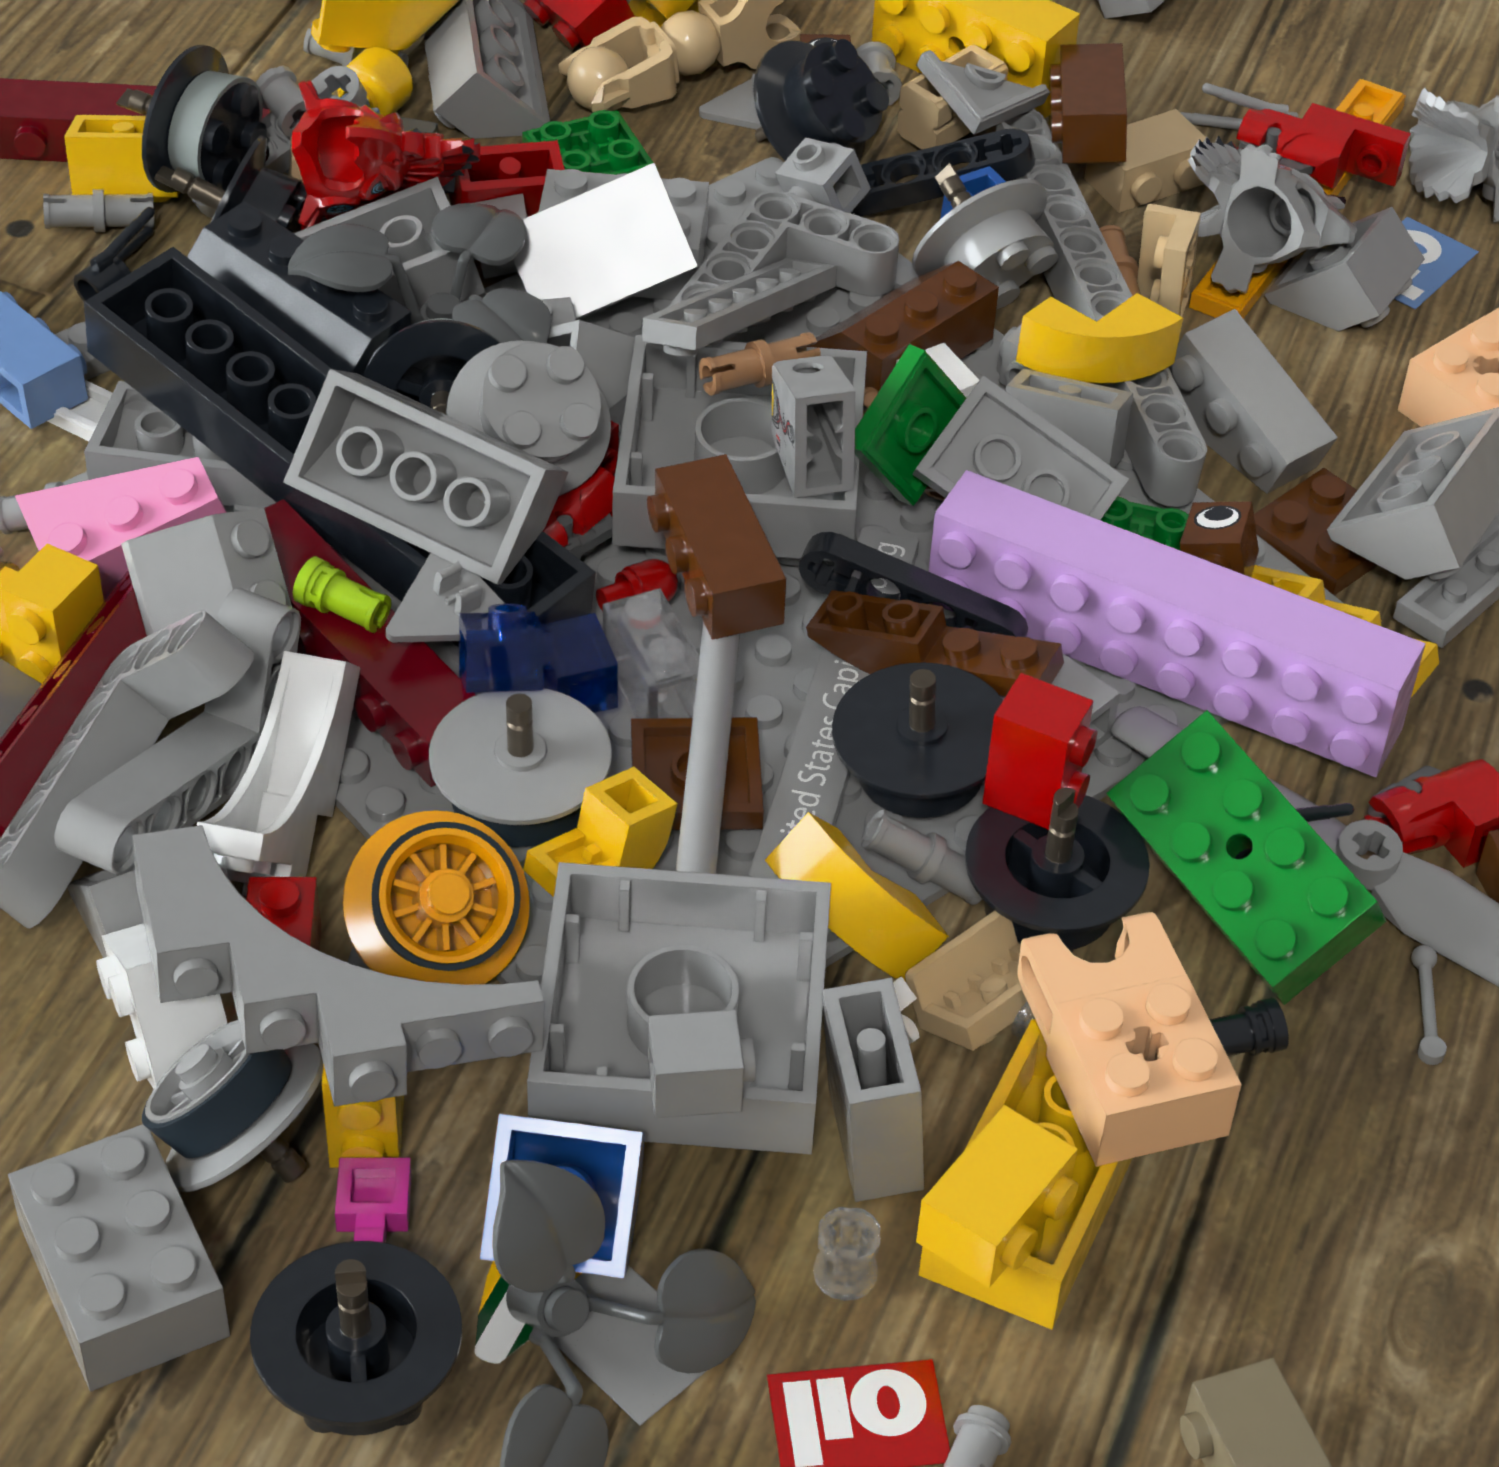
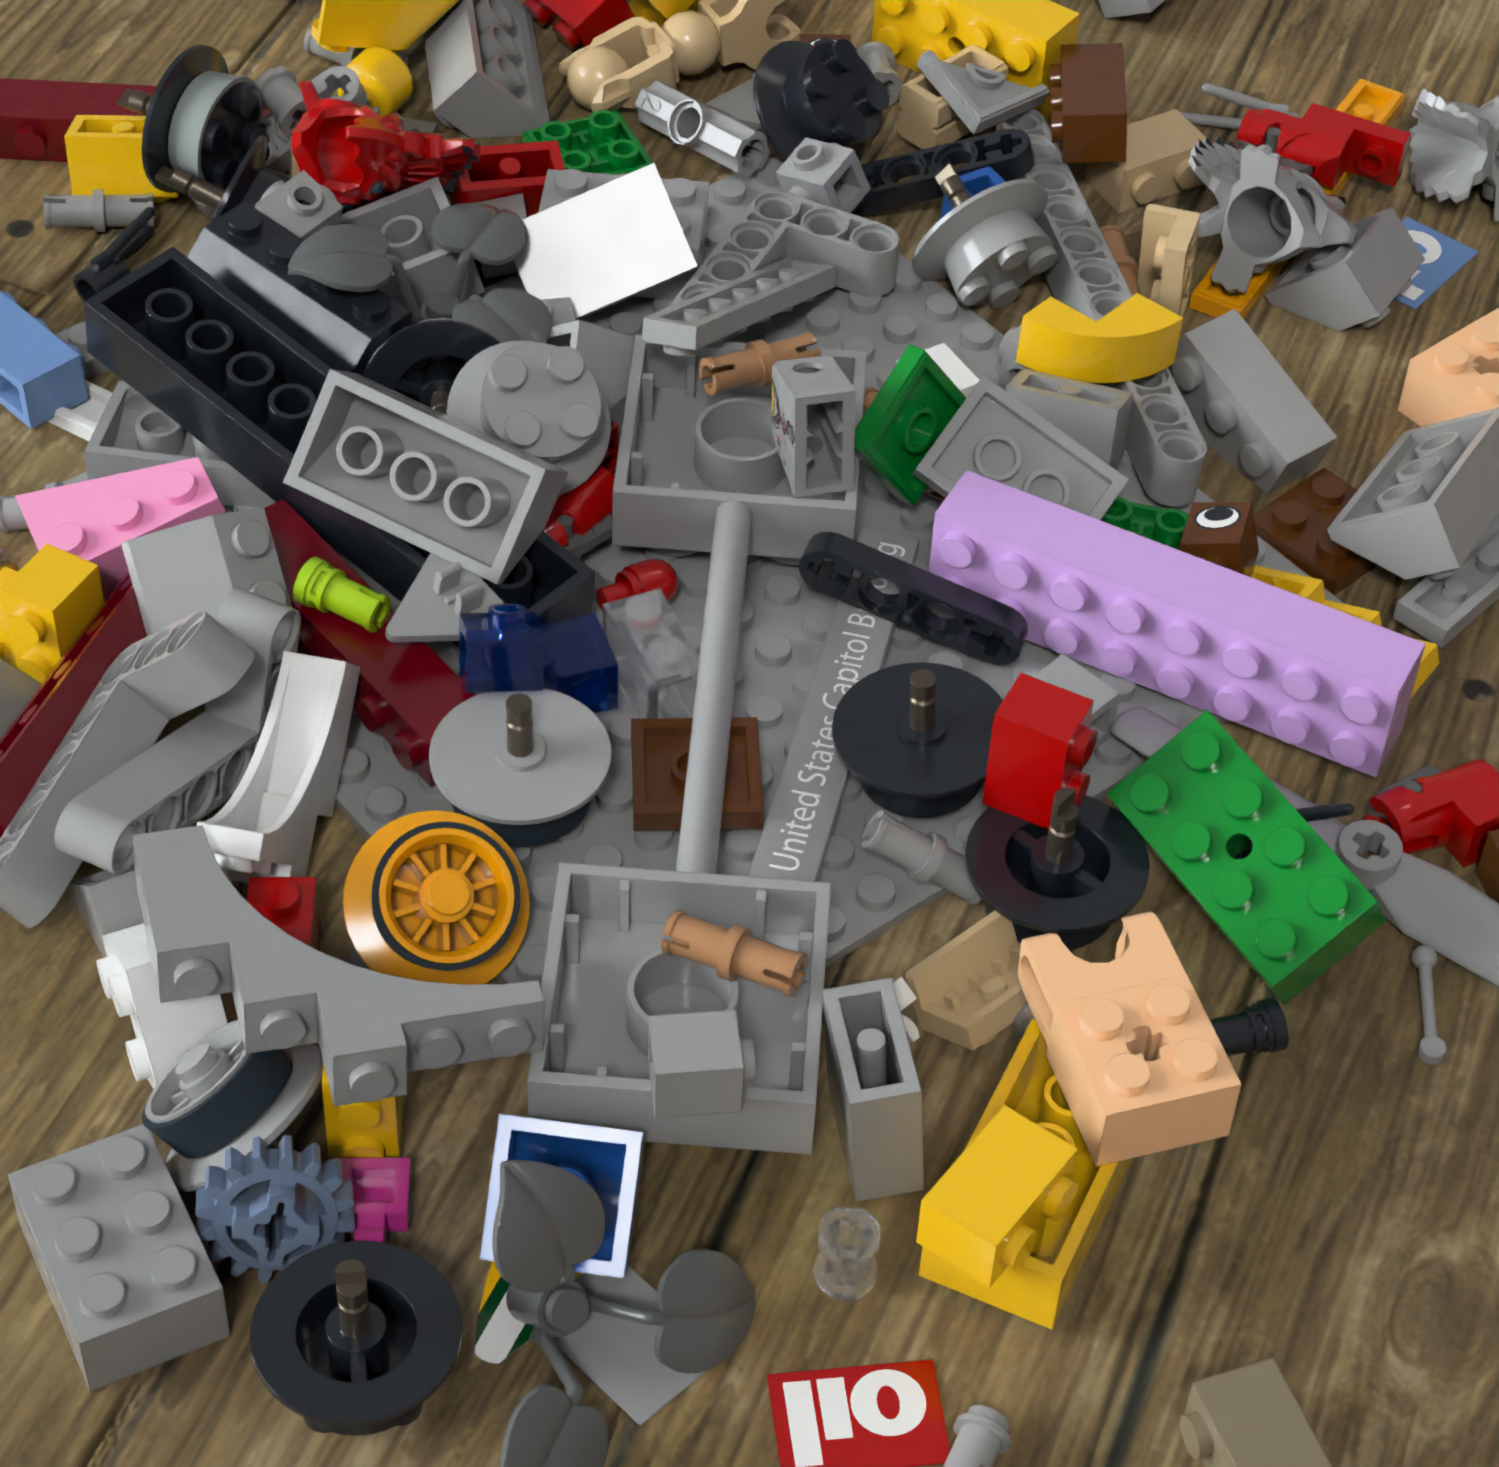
(240, 1200): none -> sand blue gear
(301, 205): none -> light grey brick
(619, 825): yellow brick -> none
(702, 128): none -> light grey piece
(717, 547): reddish brown brick -> none
(734, 953): none -> medium nougat pin
(865, 908): yellow brick -> none
(892, 632): reddish brown slope -> none
(931, 309): reddish brown slope -> none

